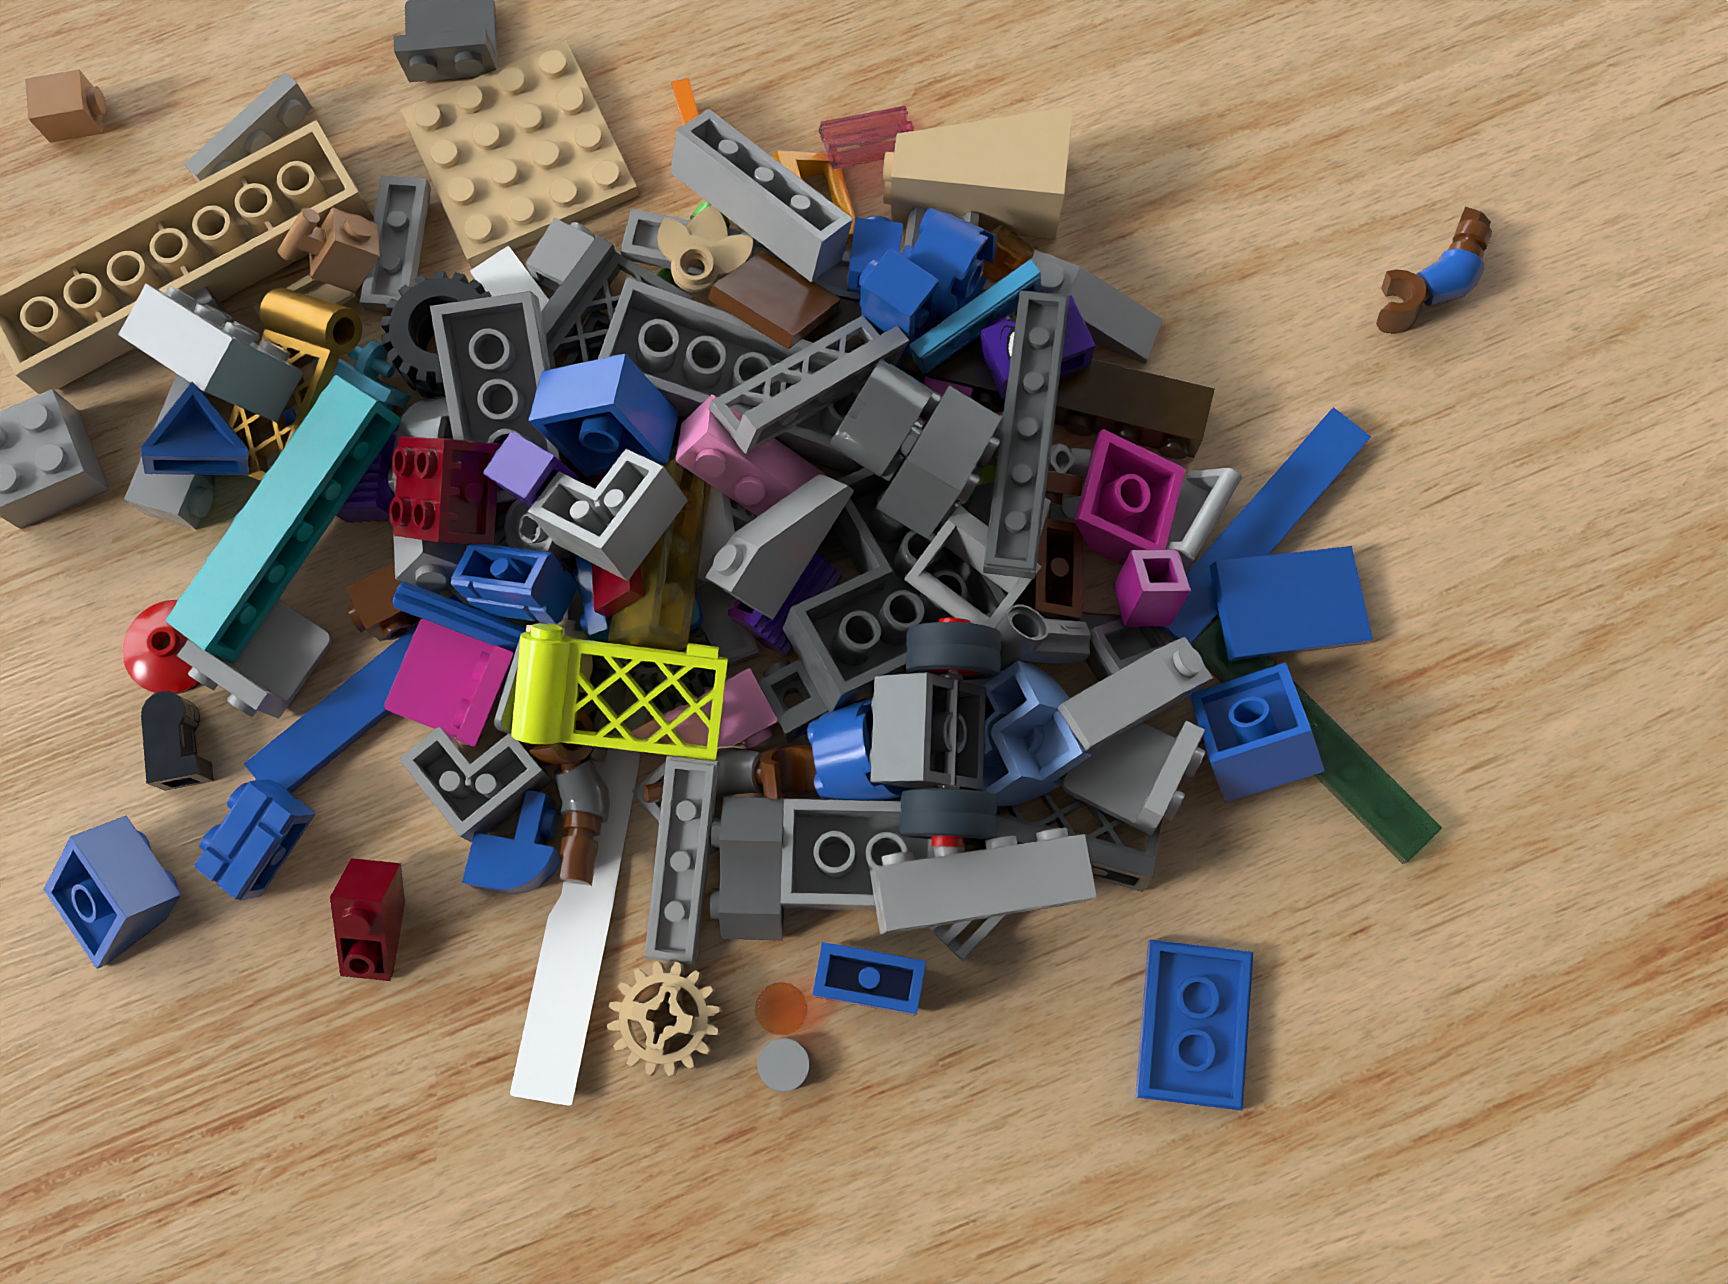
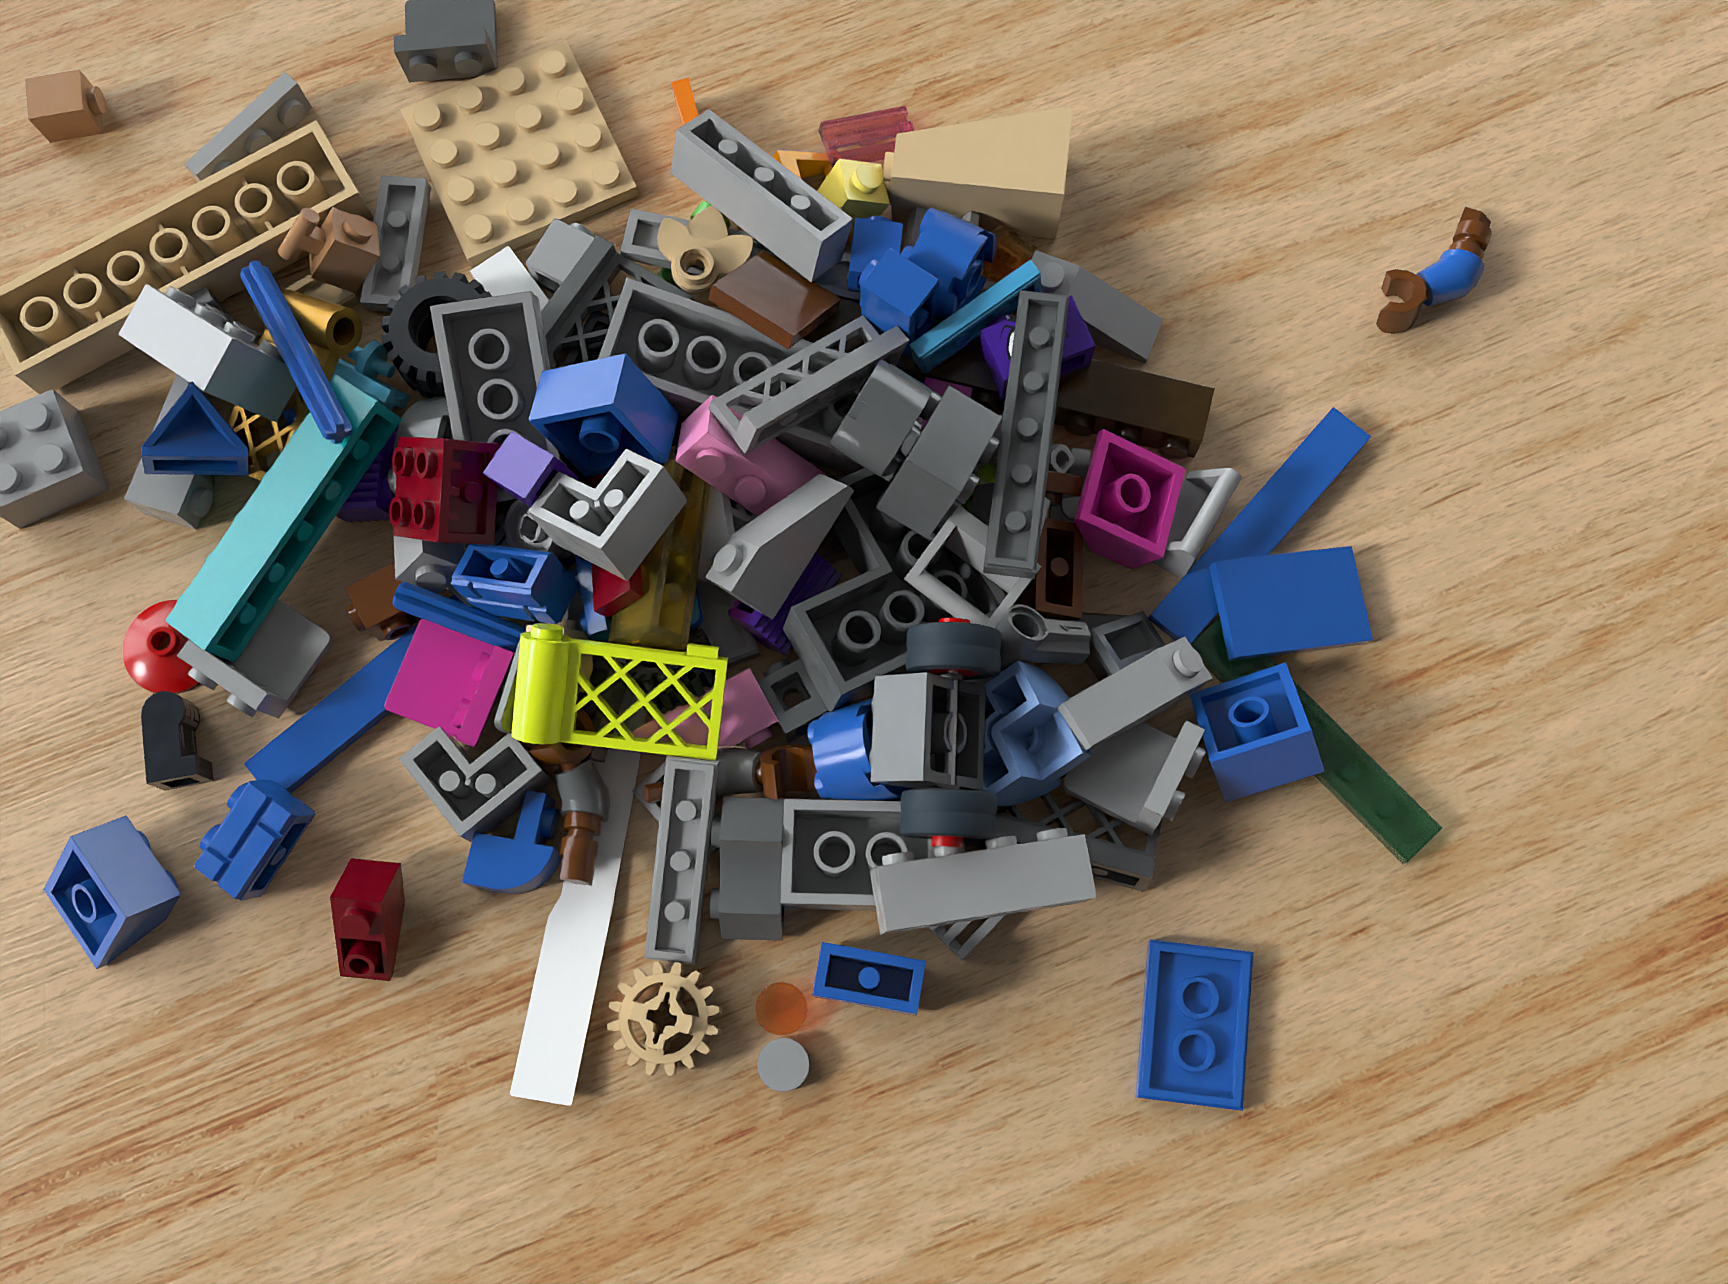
(296, 353): none -> blue axle
(856, 189): none -> light yellow brick
(1151, 588): magenta brick -> none

